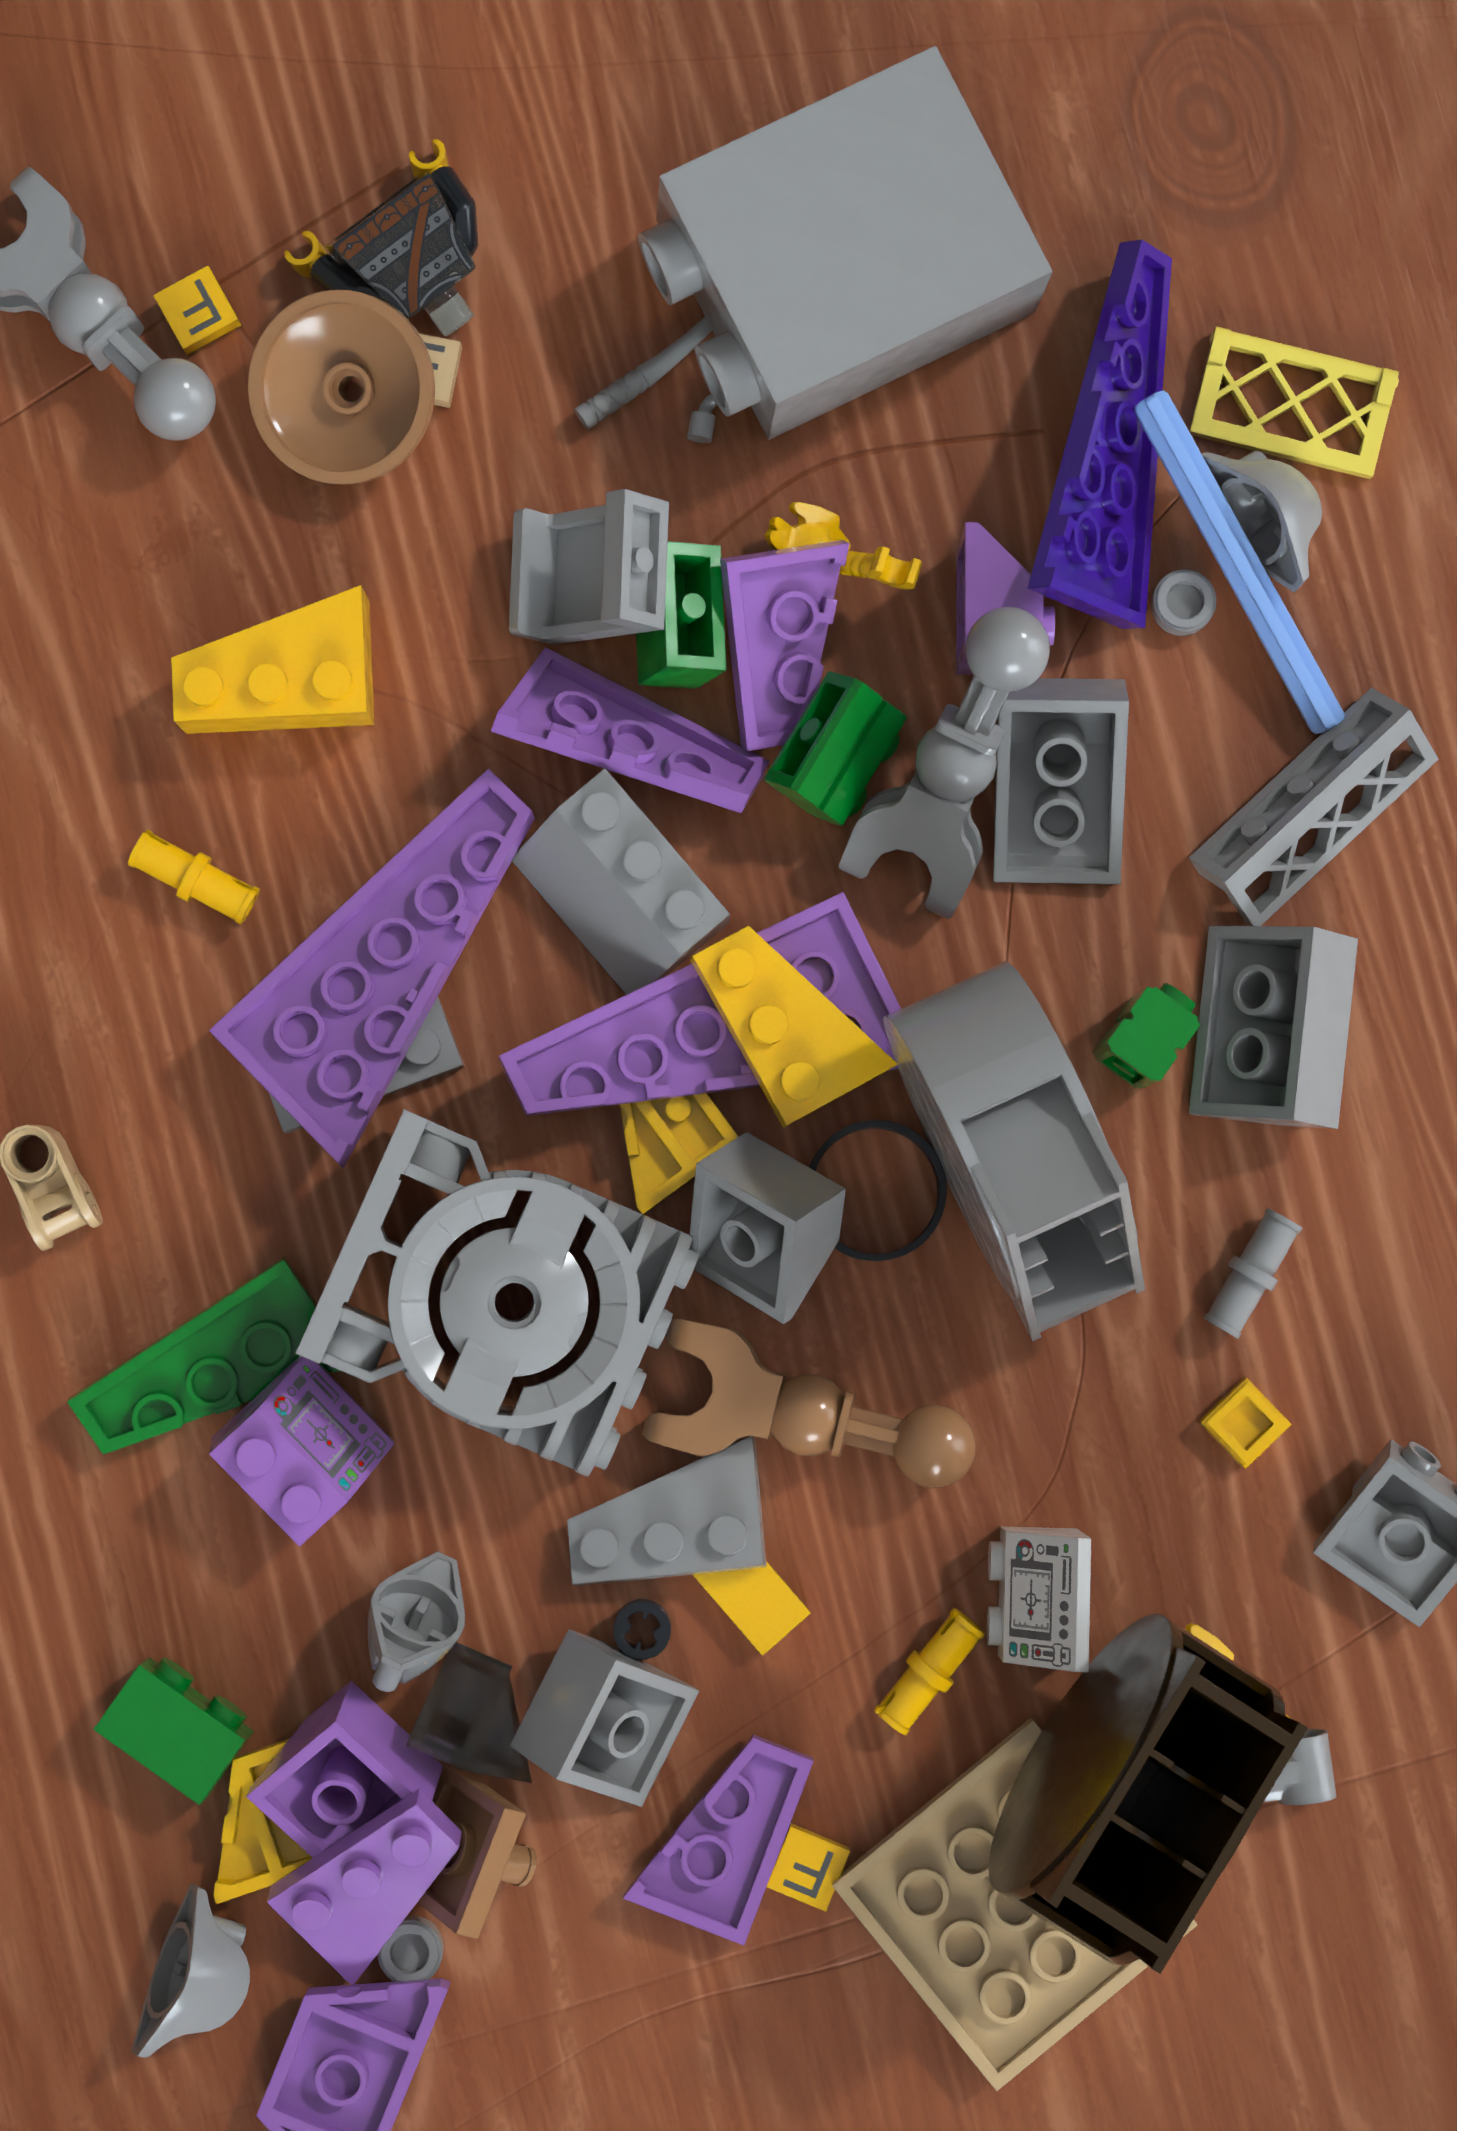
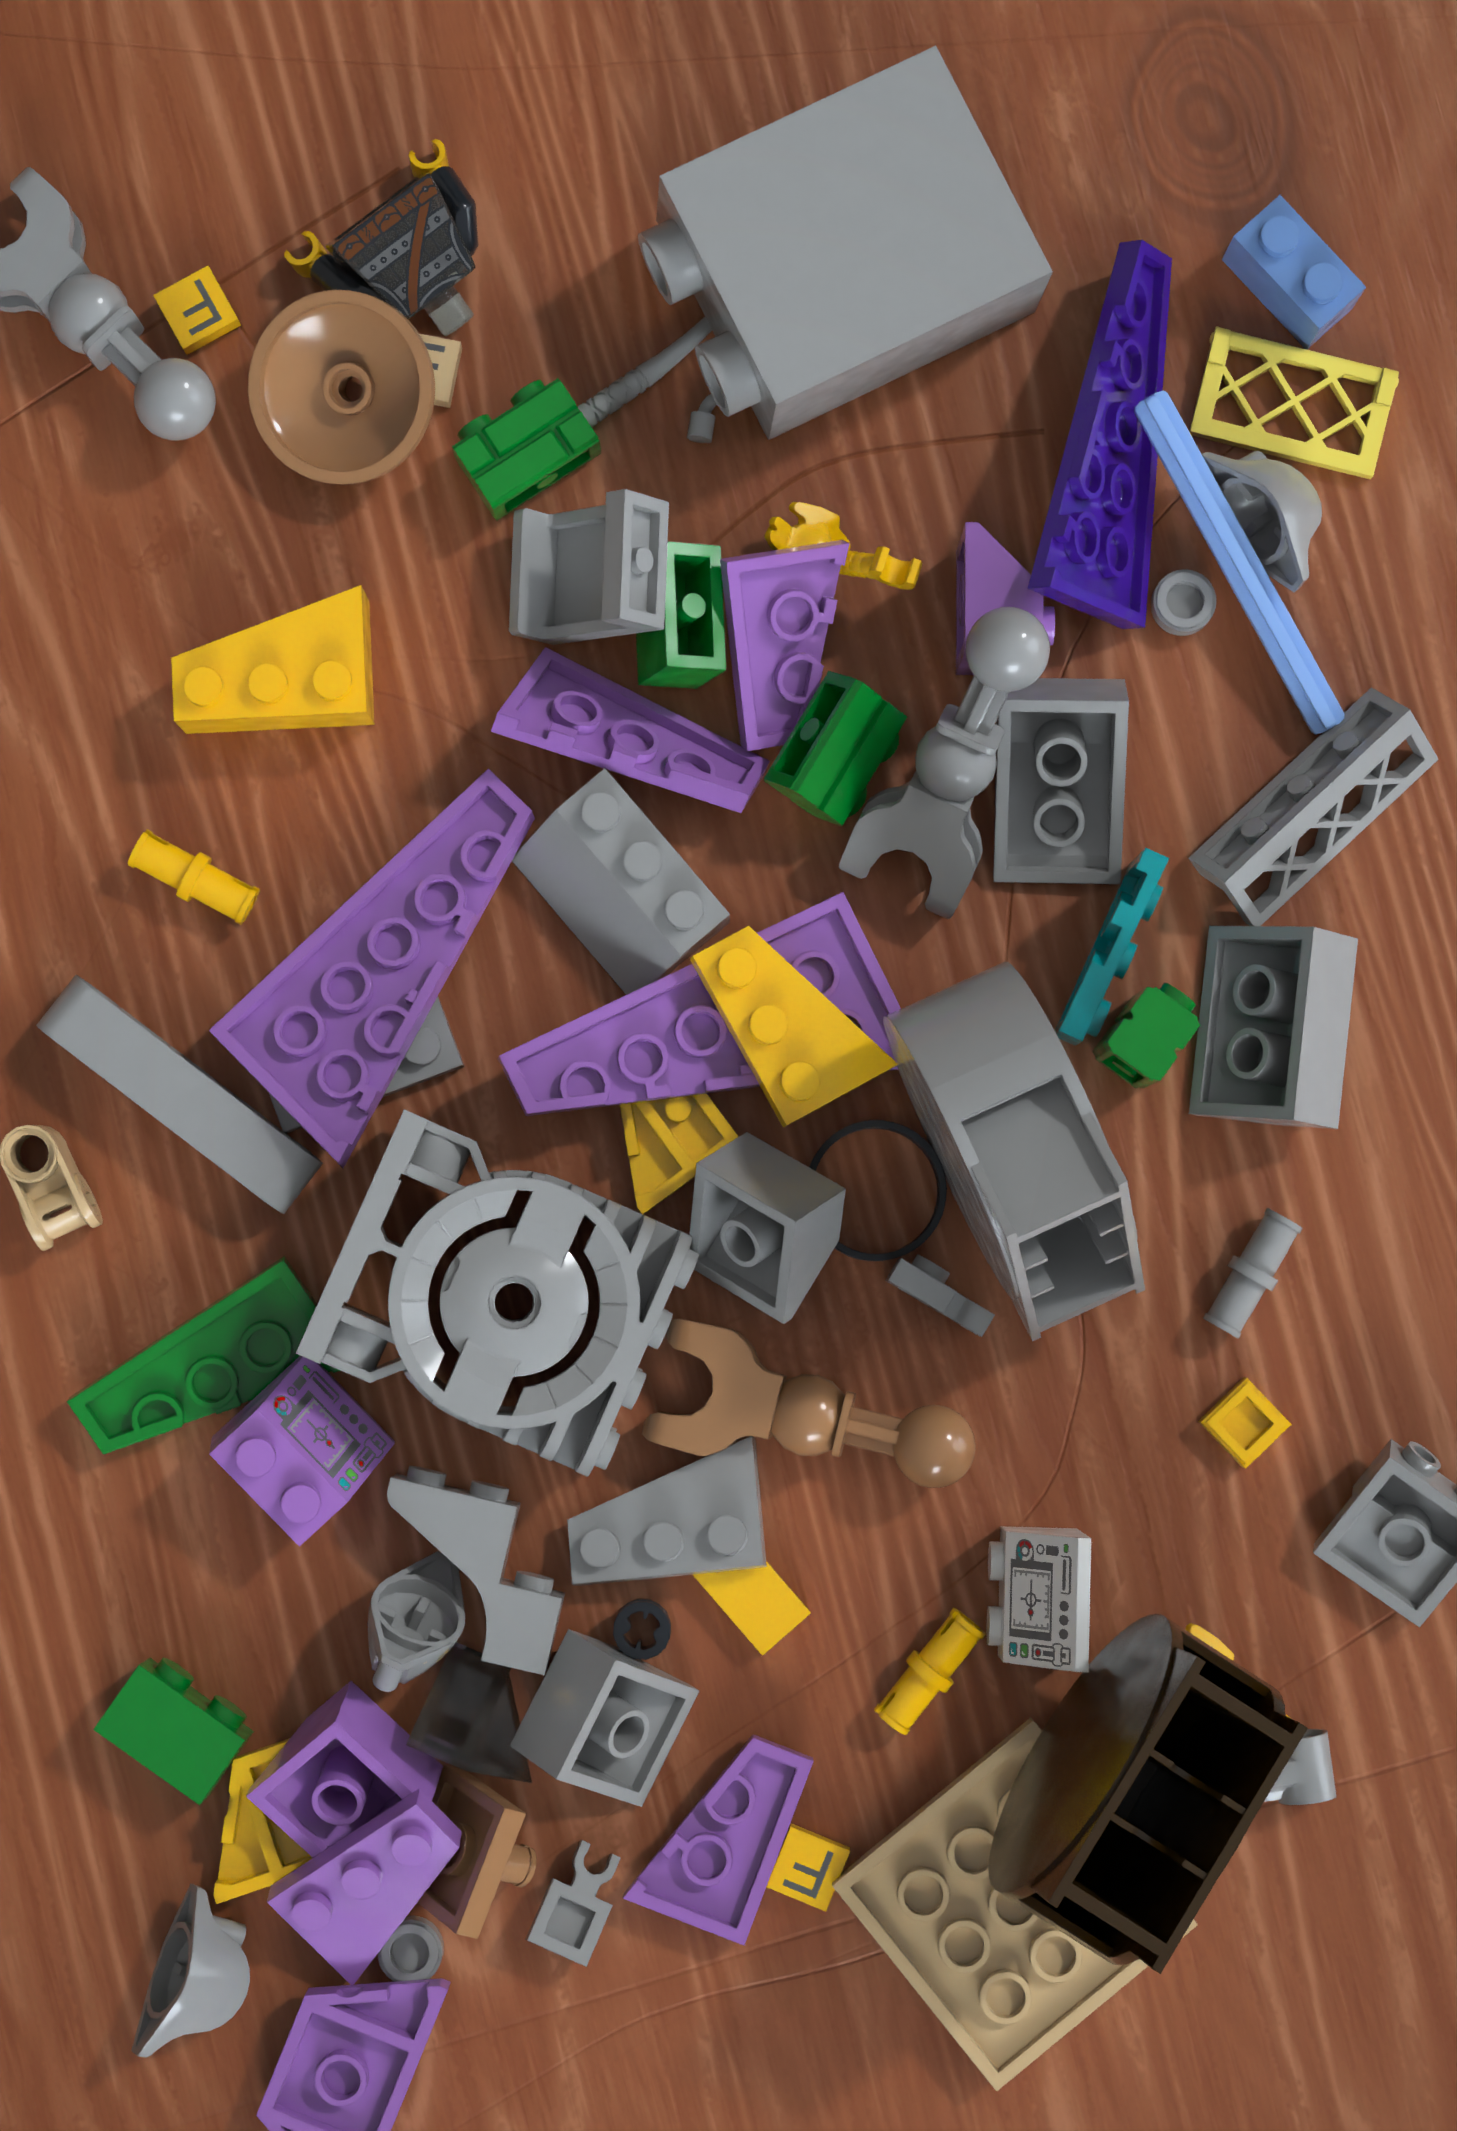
(179, 1094): none -> light grey beam
(476, 1536): none -> light grey arch
(525, 446): none -> green brick
(571, 1915): none -> light grey plate
(927, 1284): none -> light grey plate
(1112, 948): none -> teal wing
(1293, 272): none -> medium blue brick

